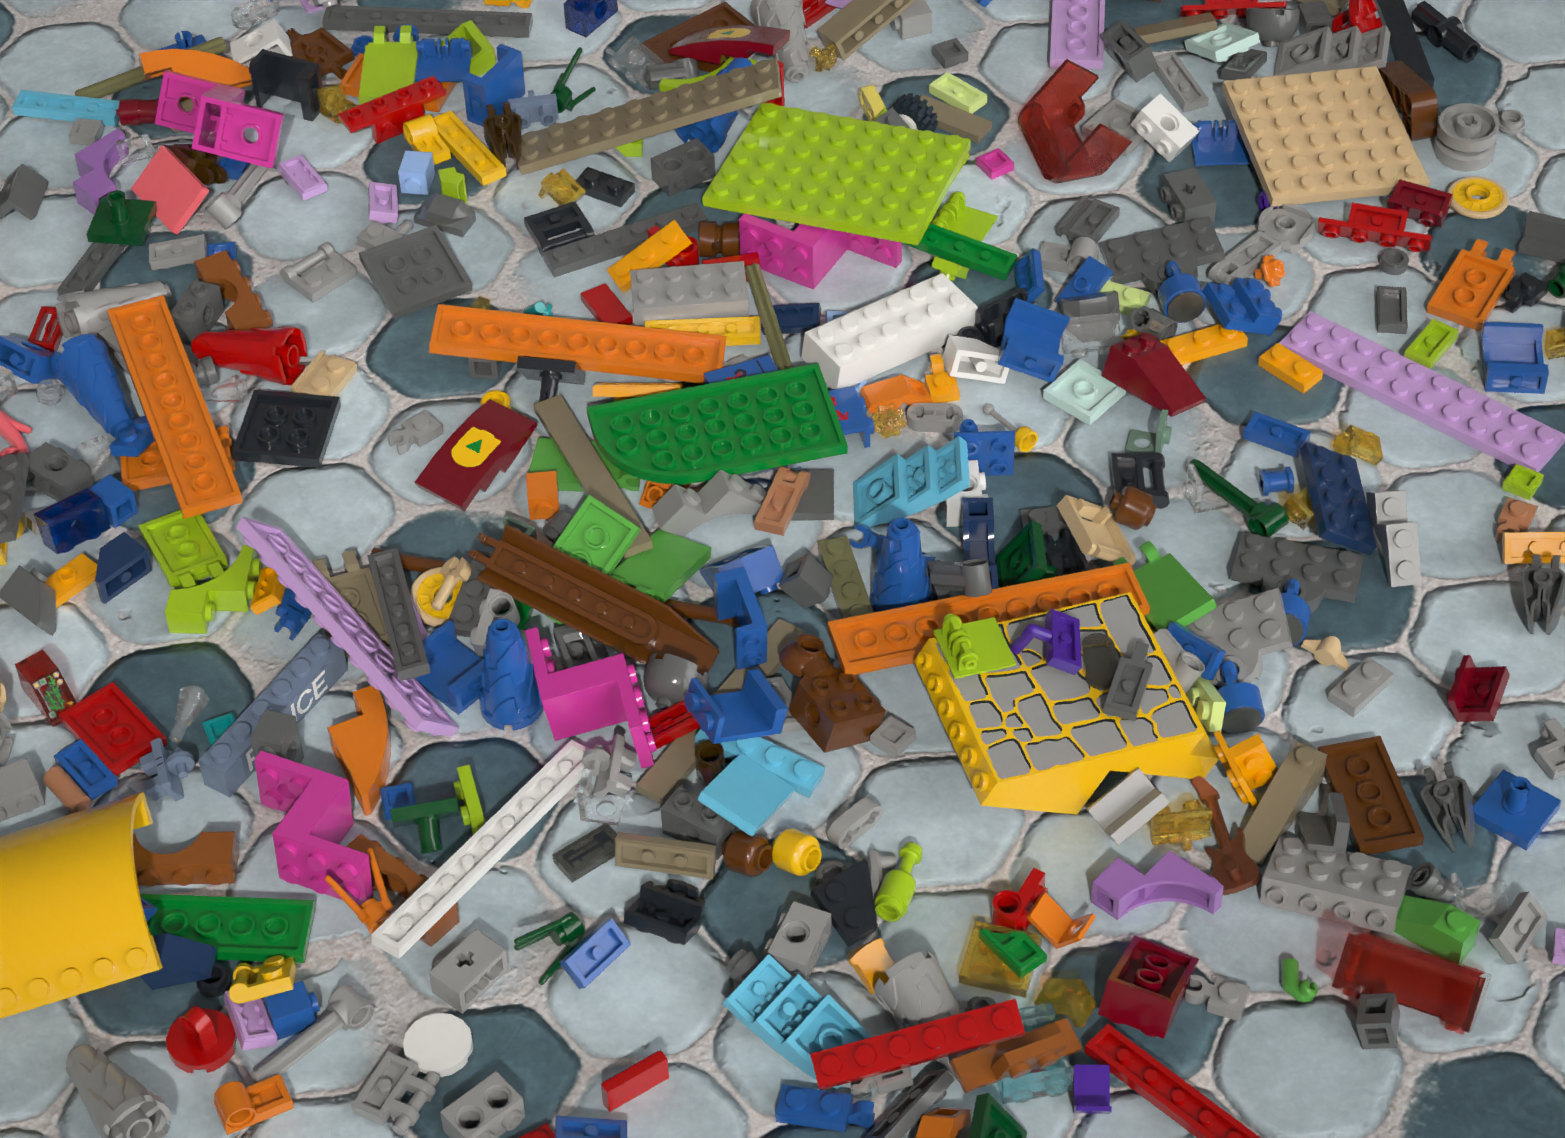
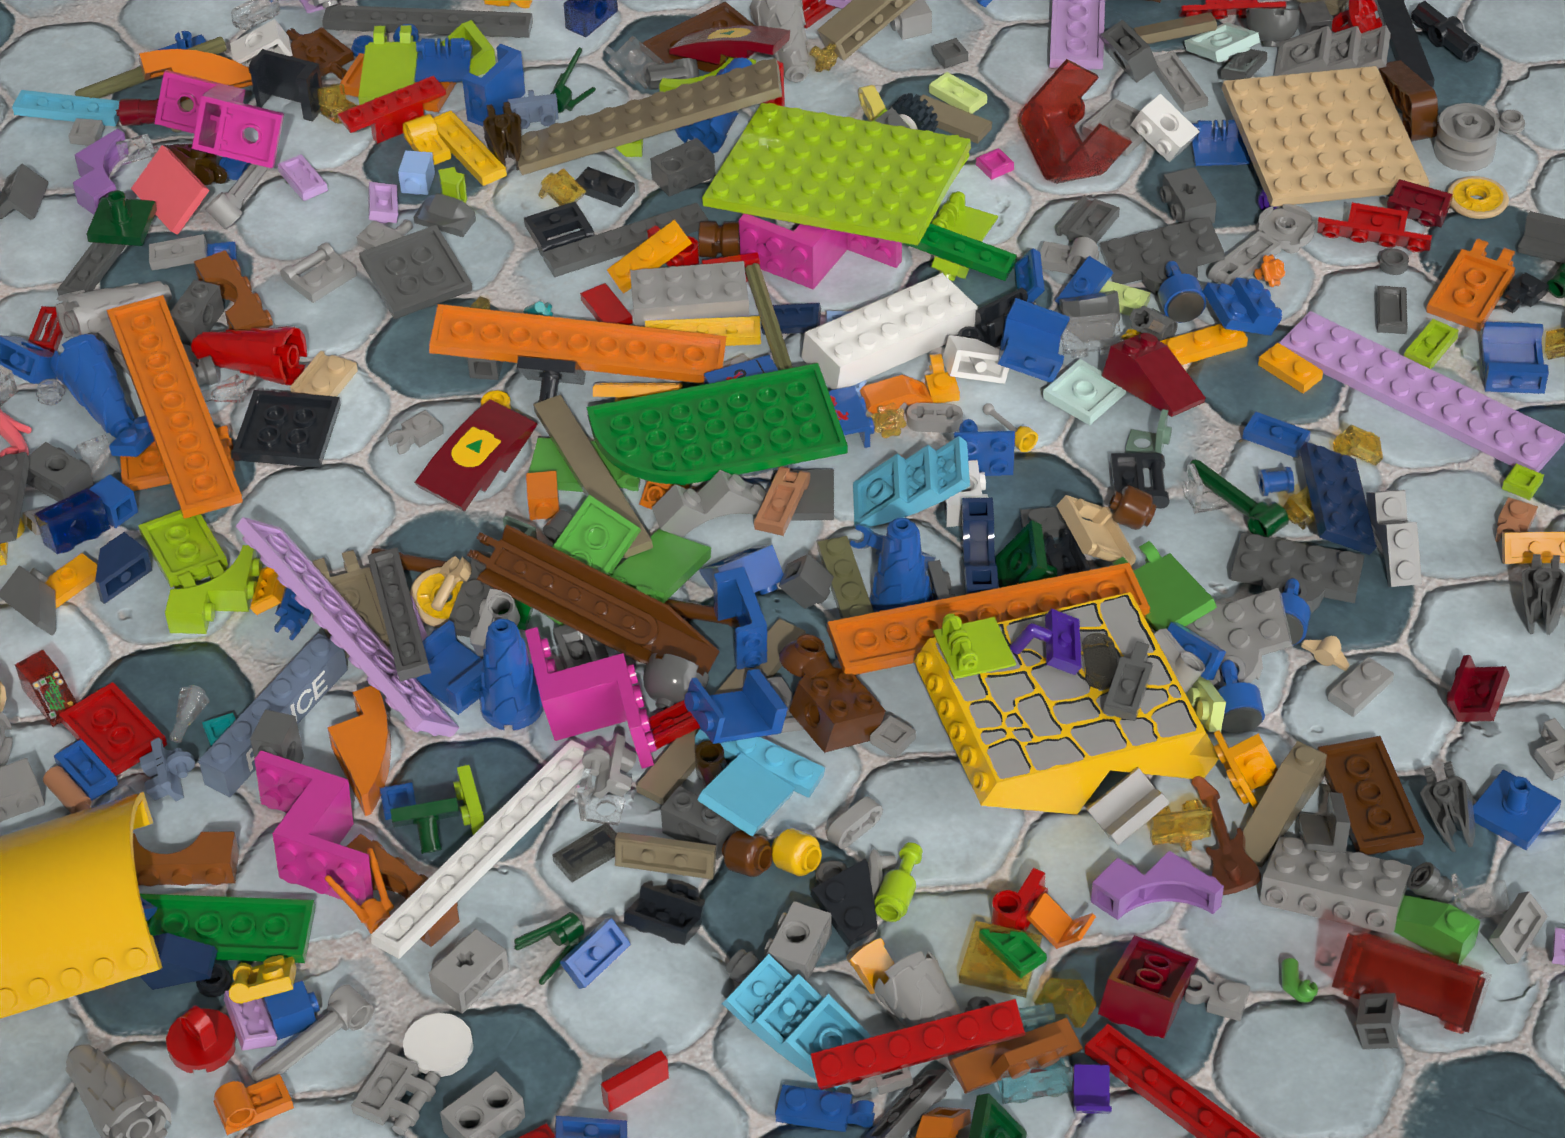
(966, 576): dark grey piece -> none

